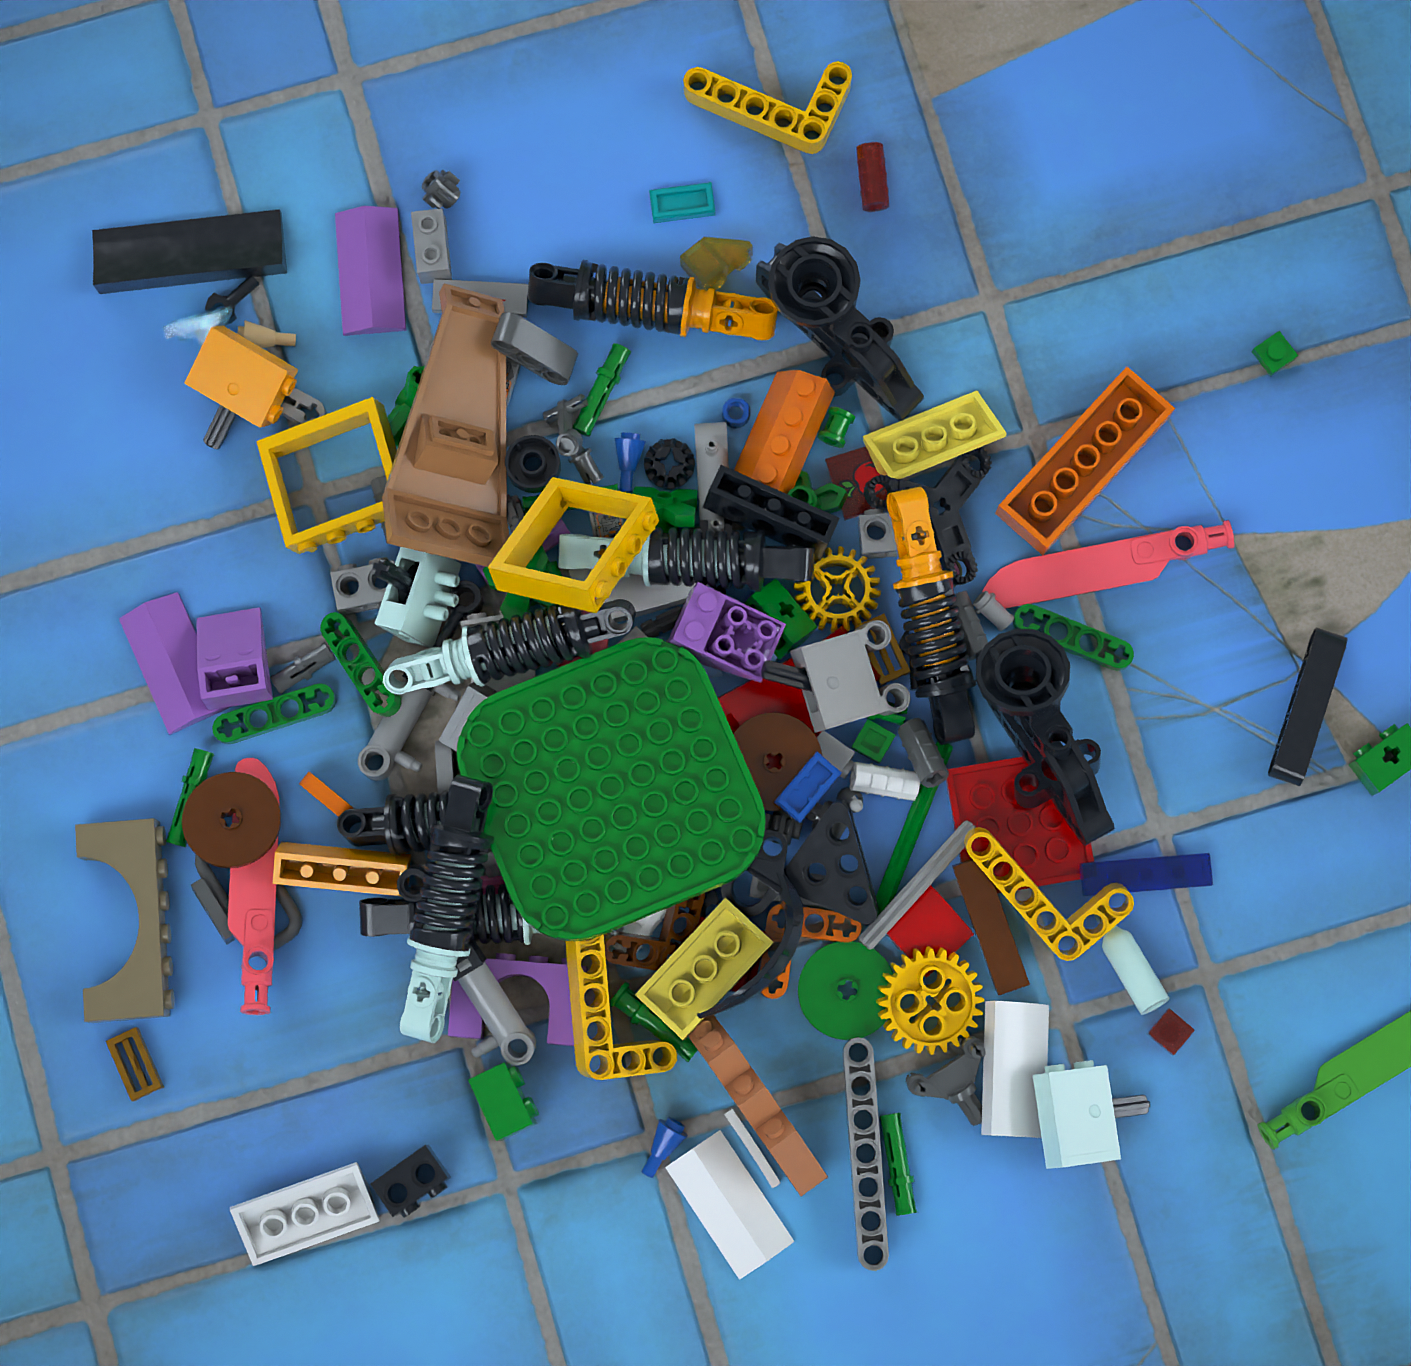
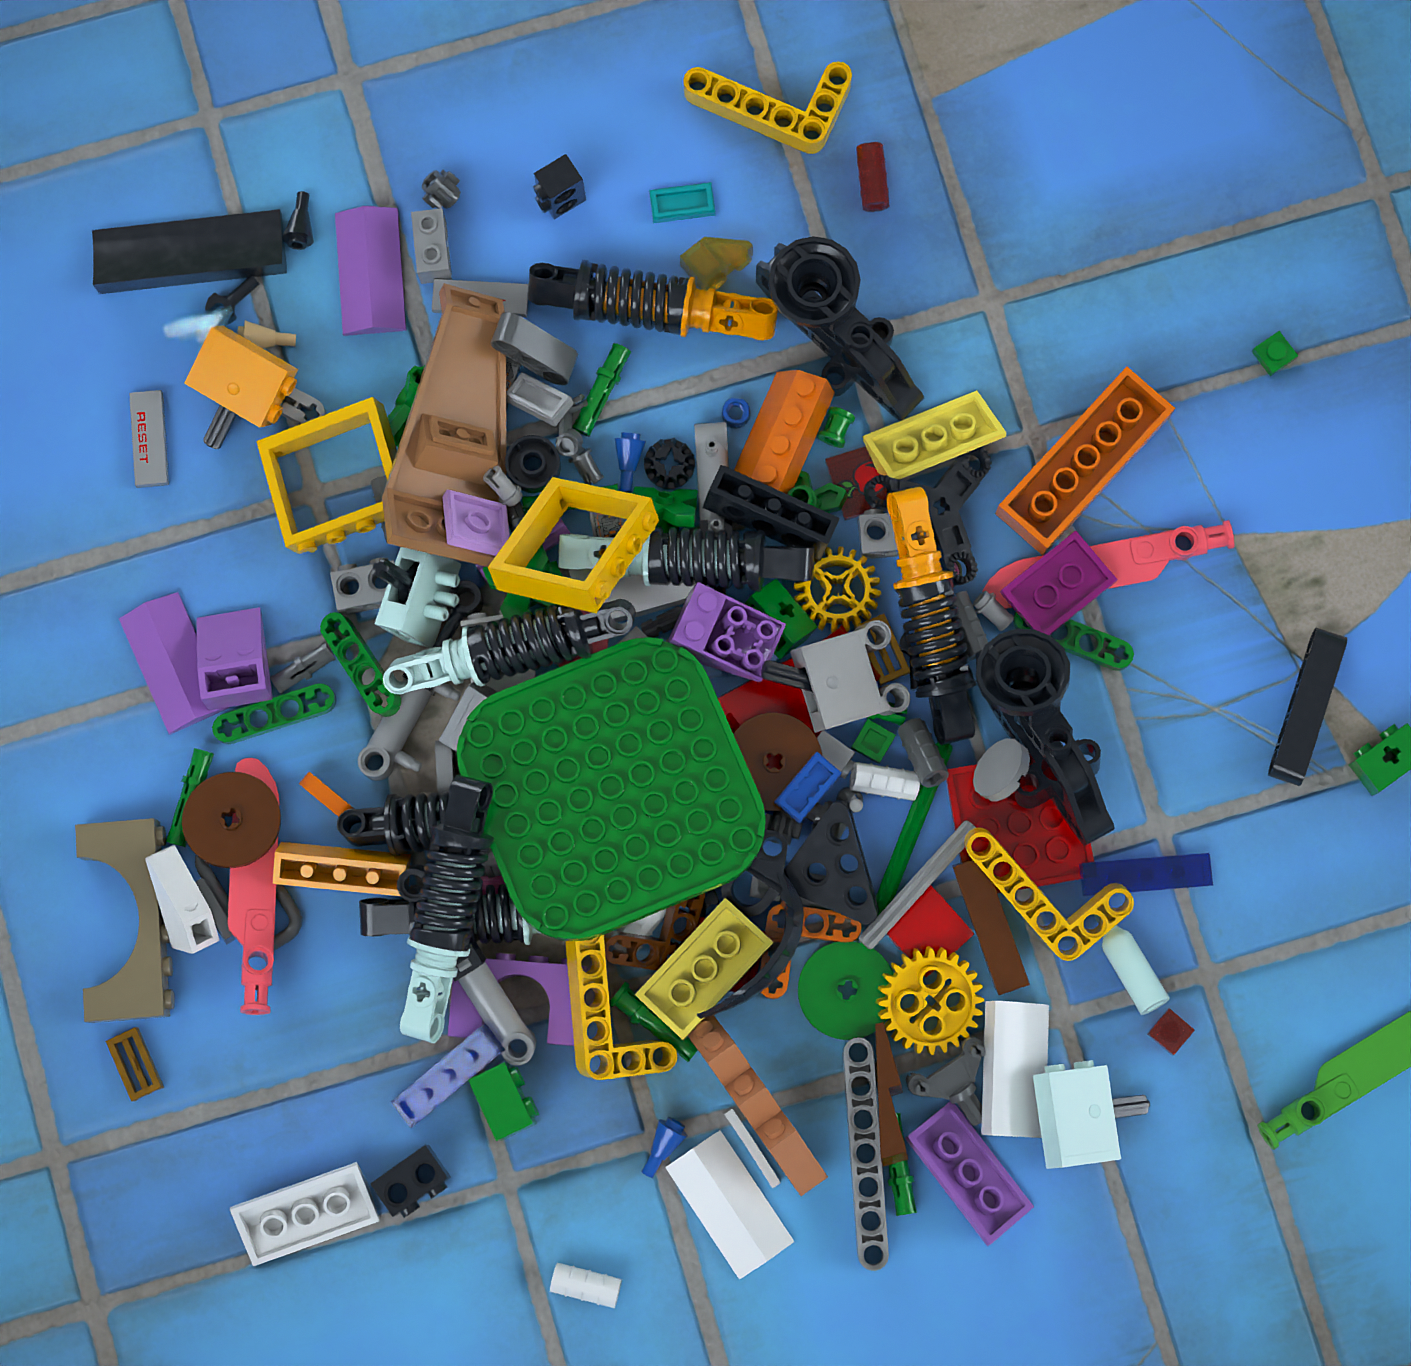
(149, 439): none -> light grey tile
(181, 902): none -> white slope
(298, 230): none -> black cone
(448, 1075): none -> clear blue tile
(475, 522): none -> lavender tile
(508, 493): none -> light grey pin
(538, 399): none -> light grey tile
(559, 187): none -> black brick
(585, 1285): none -> white axle
(889, 1084): none -> reddish brown slope
(969, 1172): none -> medium lavender slope
(1001, 769): none -> light grey tile
(1058, 585): none -> magenta plate

